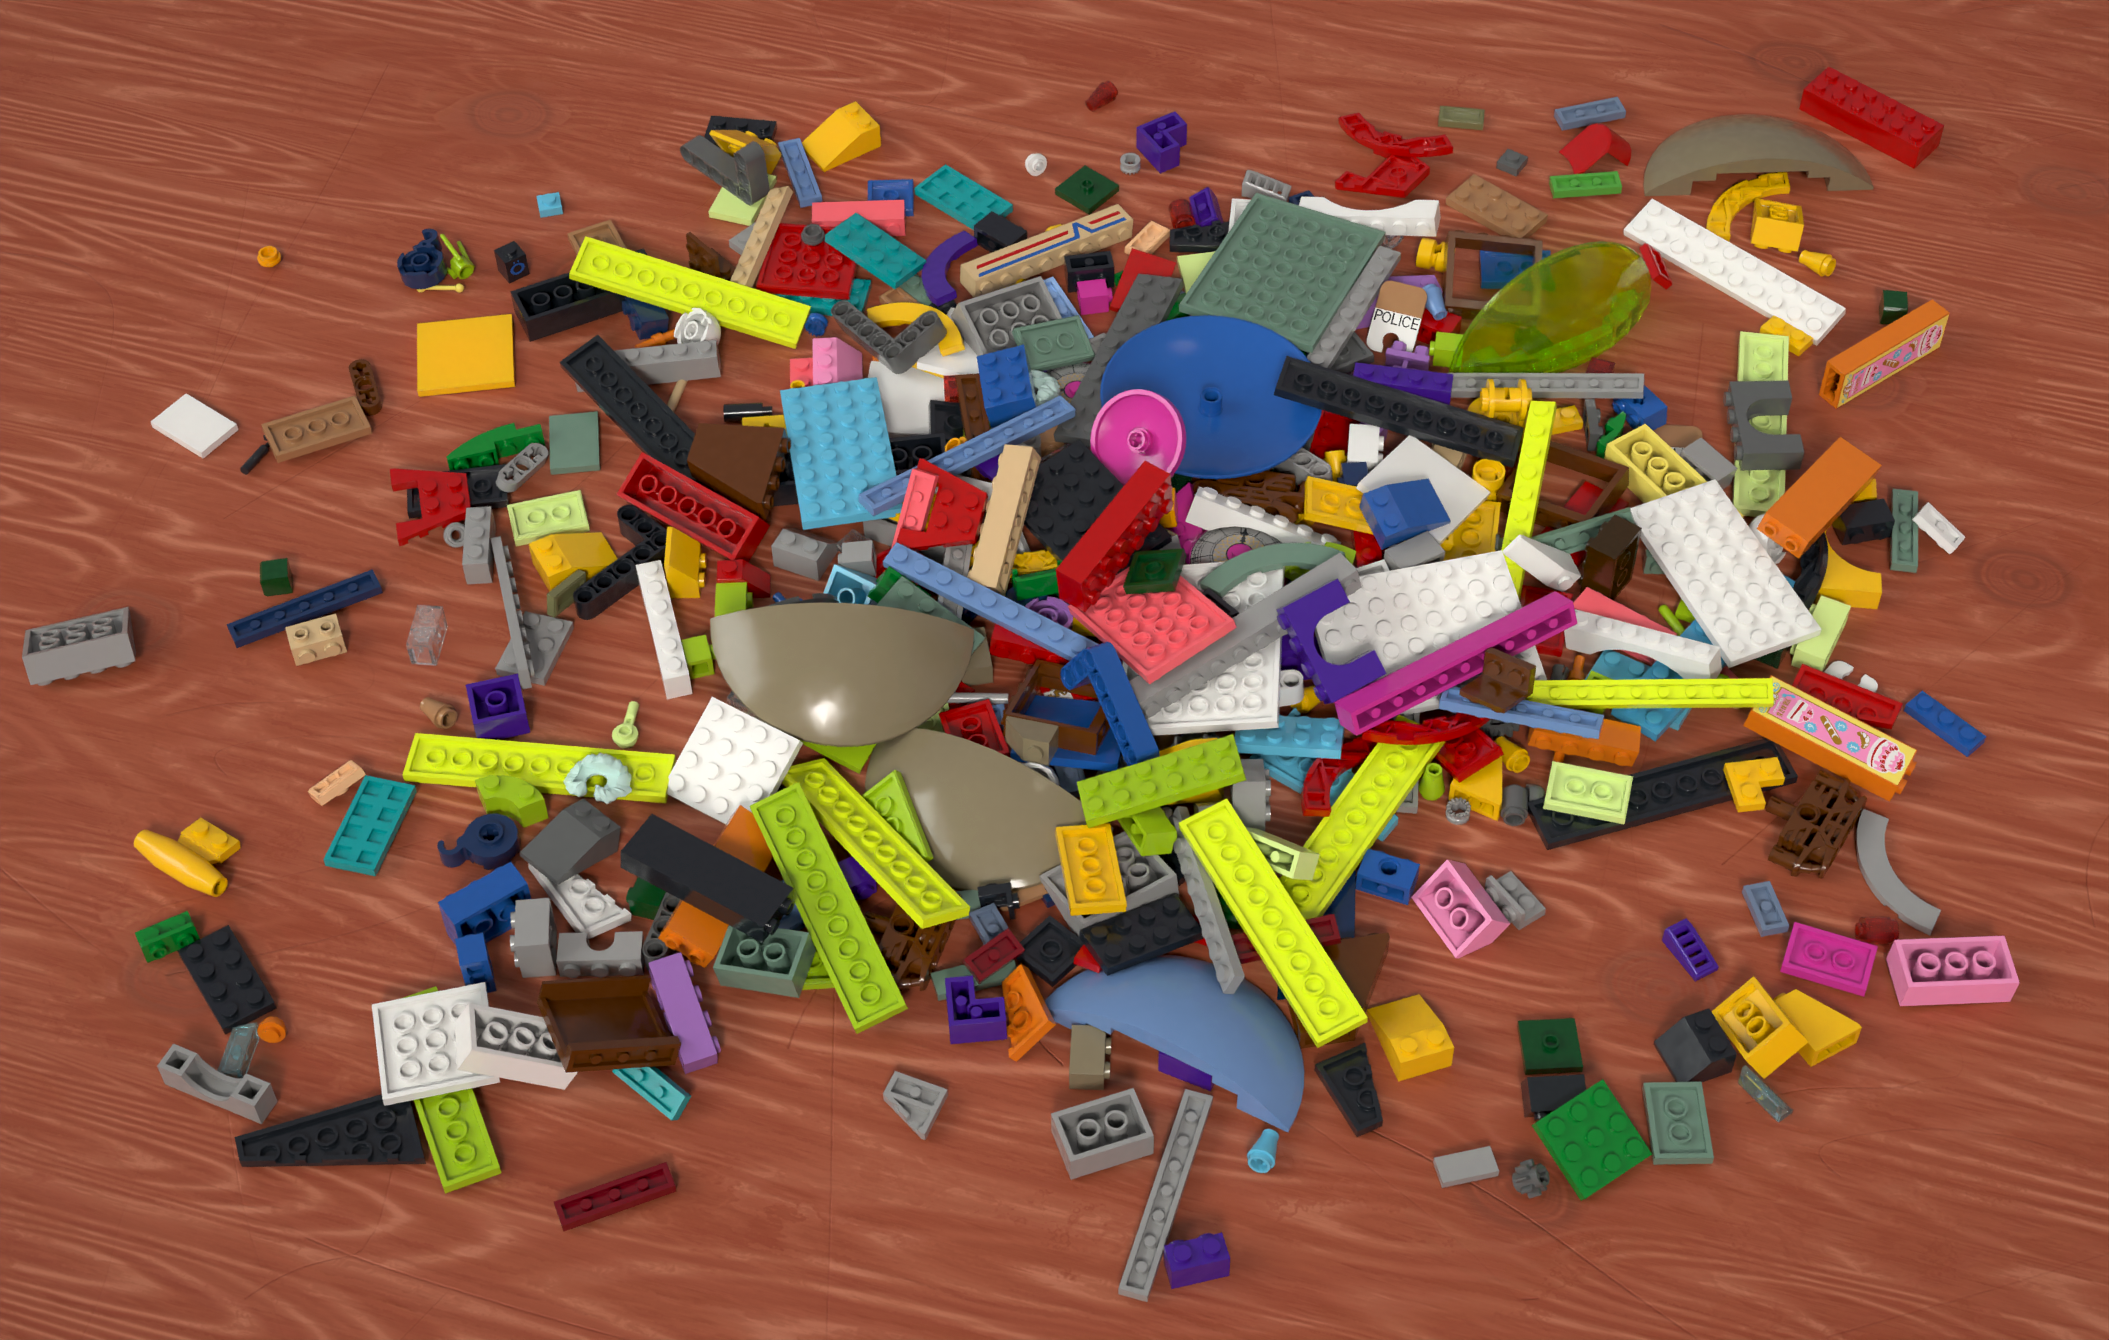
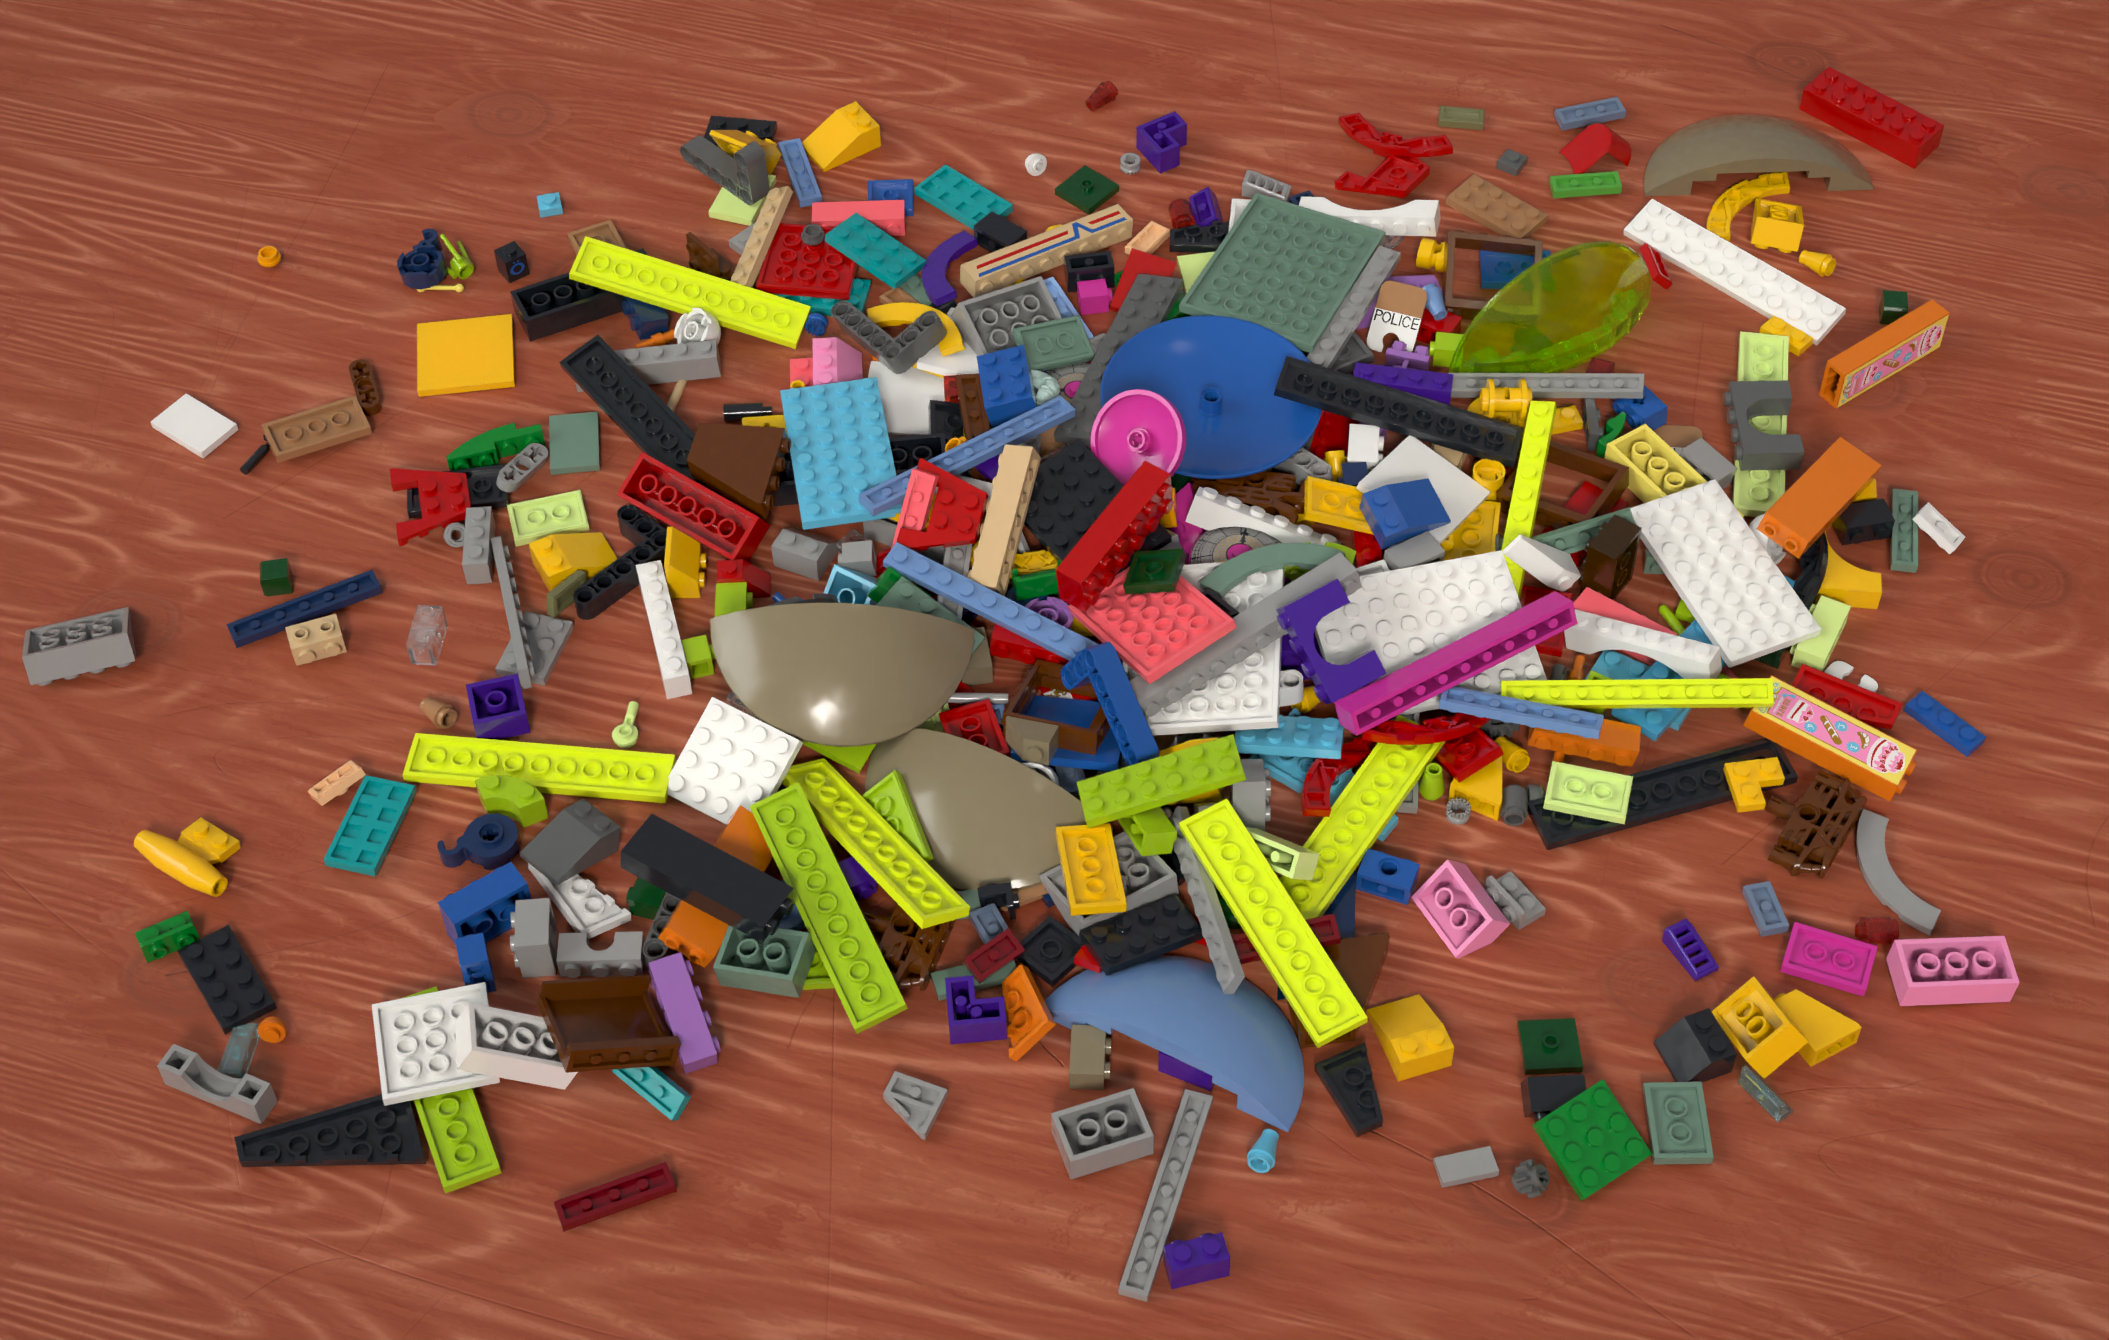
(602, 764): light aqua piece -> none
(1503, 682): reddish brown bracket -> none

